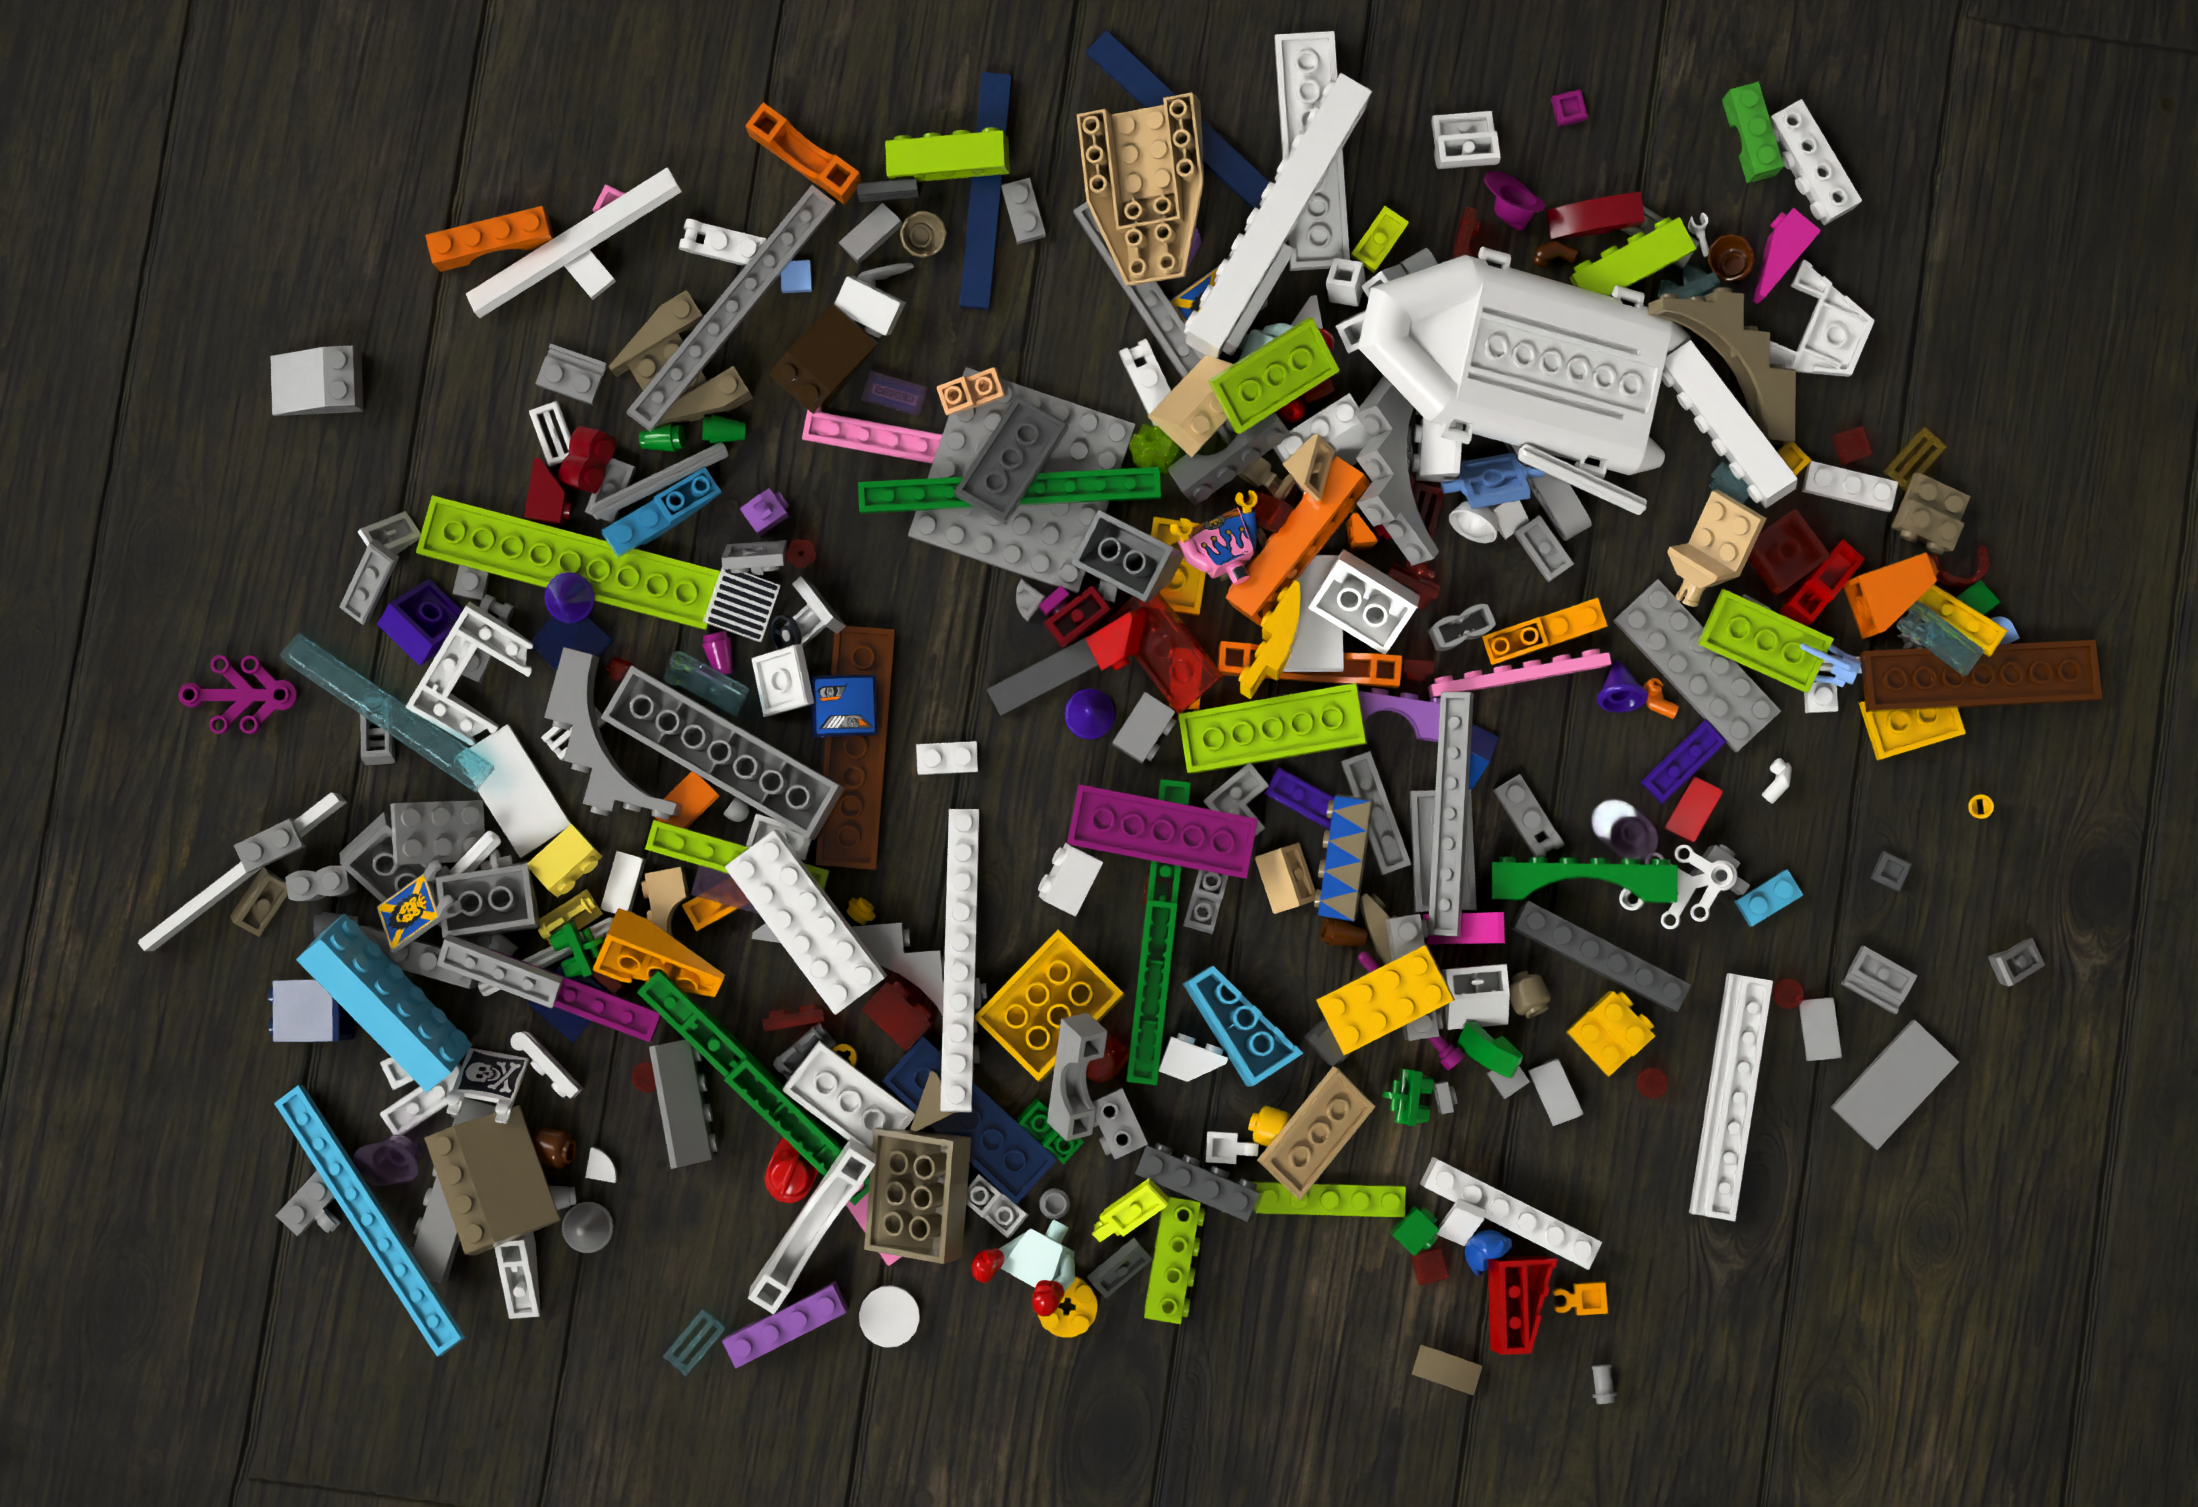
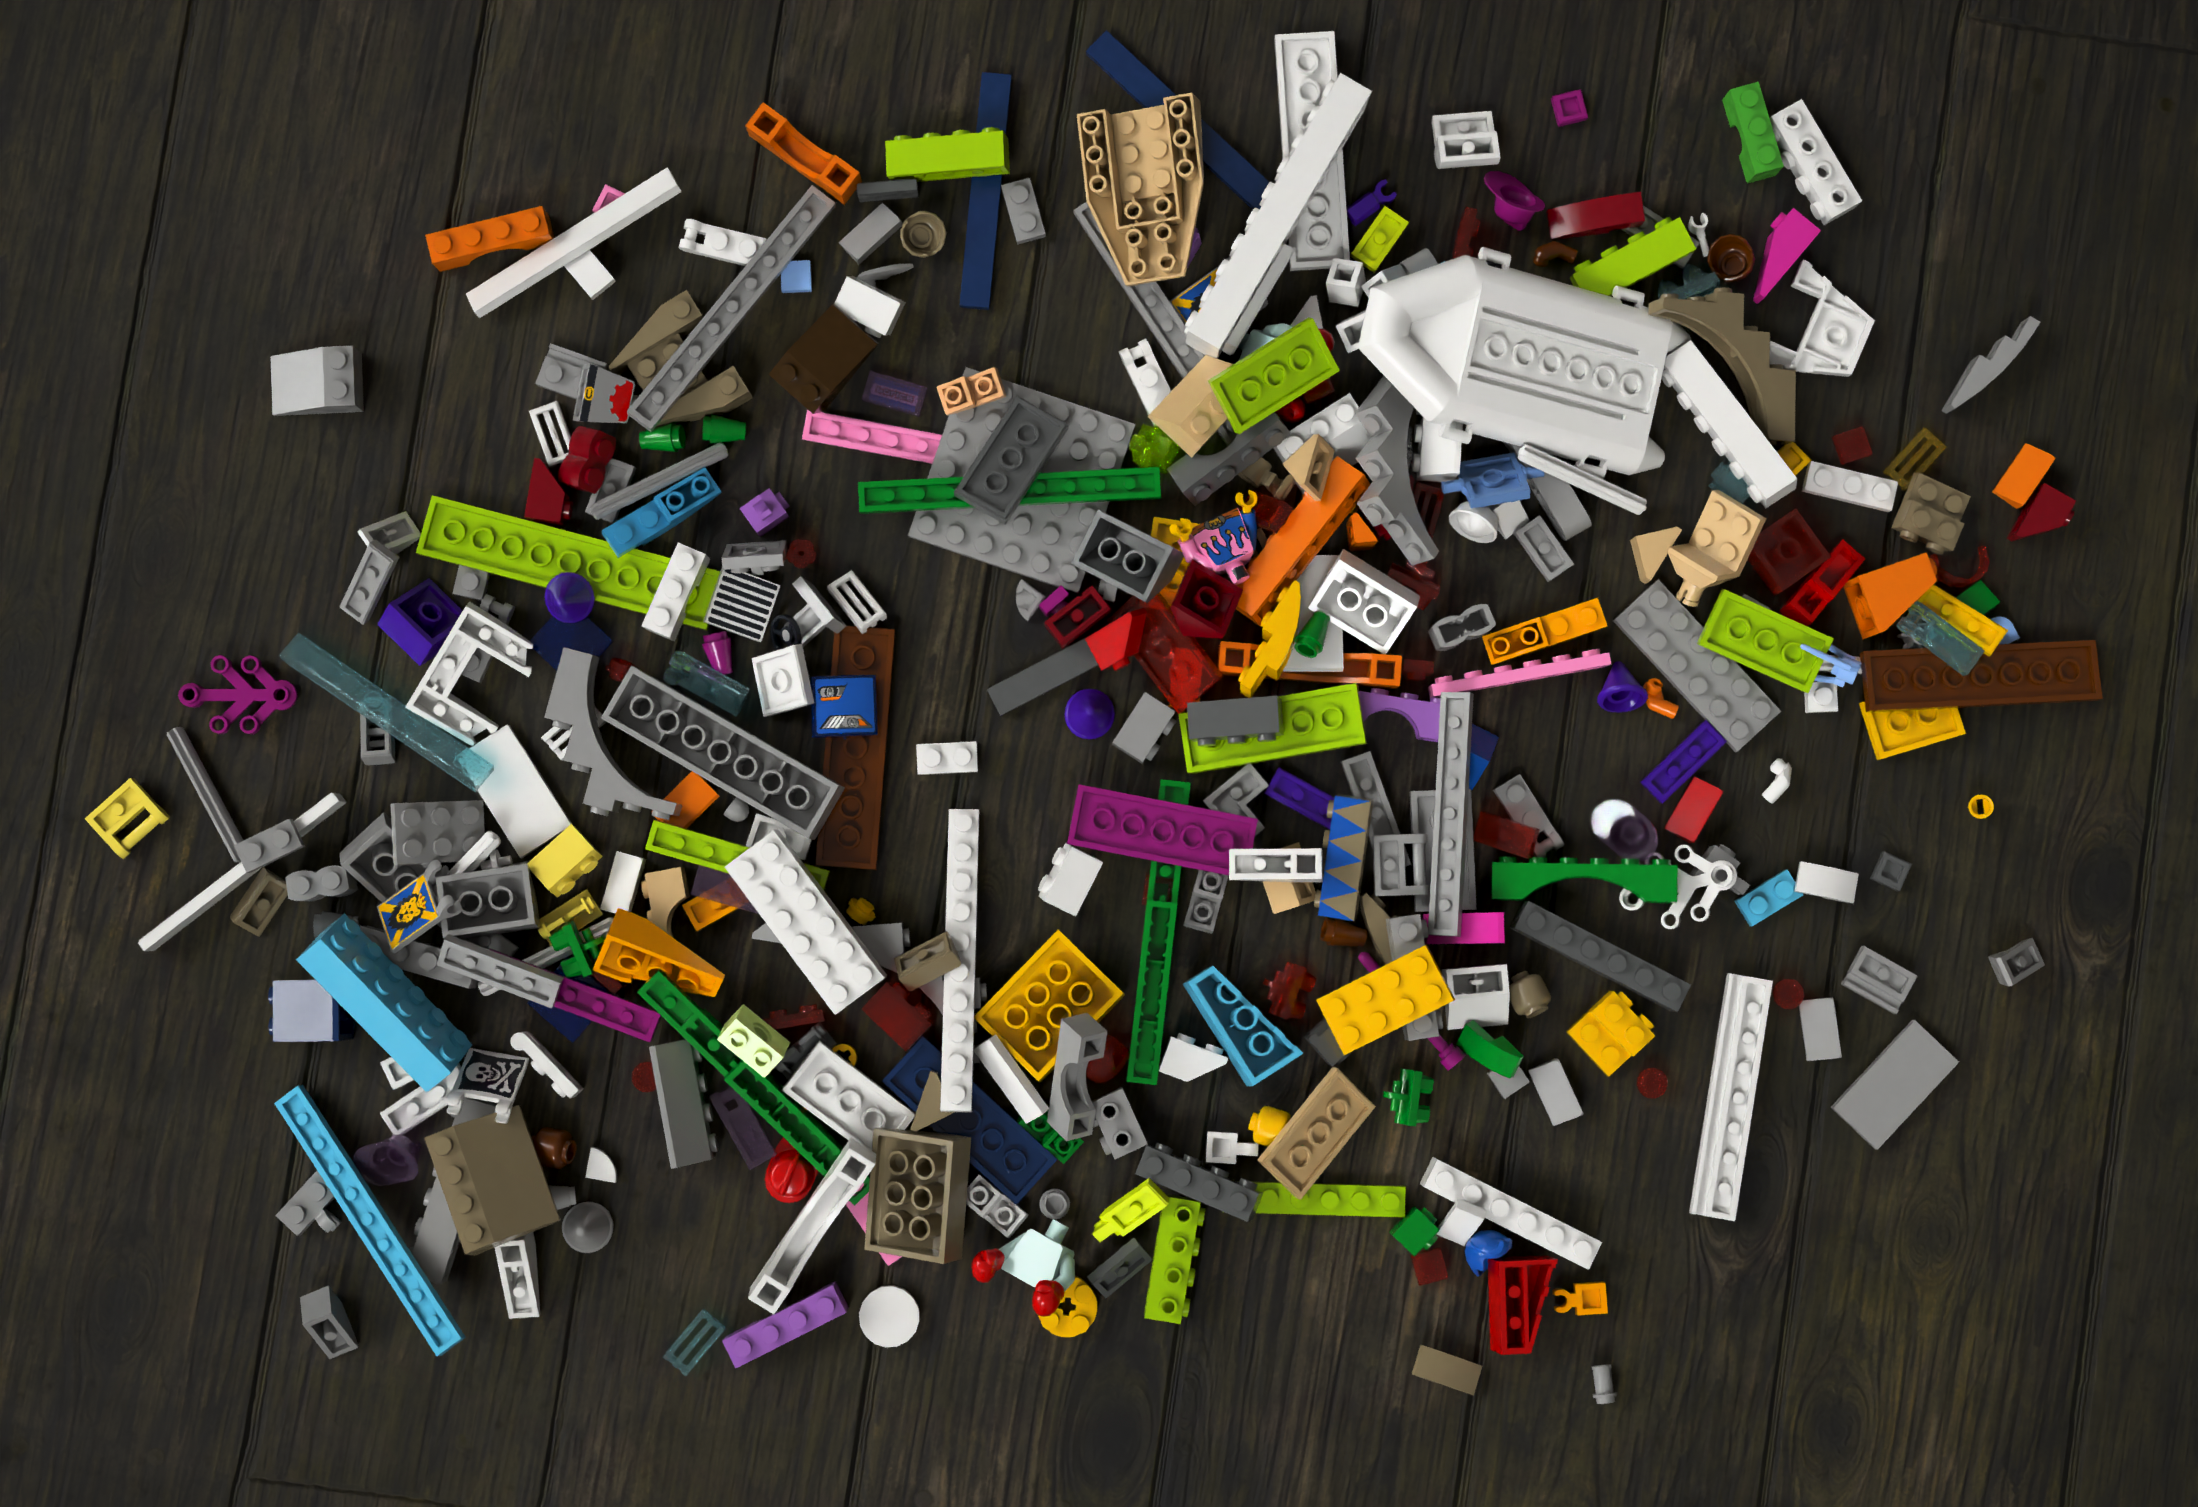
(120, 810): none -> light yellow plate
(205, 790): none -> light grey axle
(327, 1322): none -> light grey slope
(603, 396): none -> light grey torso
(674, 590): none -> white arch
(743, 1128): none -> clear purple plate
(753, 1041): none -> yellowish green brick
(870, 620): none -> white tile
(927, 961): none -> dark tan slope
(1011, 1079): none -> white tile
(1204, 602): none -> dark red slope
(1235, 720): none -> dark grey brick
(1276, 865): none -> white slope
(1285, 990): none -> clear red hips
(1312, 636): none -> green cone
(1369, 204): none -> dark purple bar
(1390, 865): none -> light grey plate
(1444, 1096): light grey plate -> none
(1506, 834): none -> clear red plate
(1651, 550): none -> tan slope
(1826, 882): none -> white slope
(1984, 370): none -> light grey slope
(2023, 475): none -> orange slope
(2043, 512): none -> dark red slope

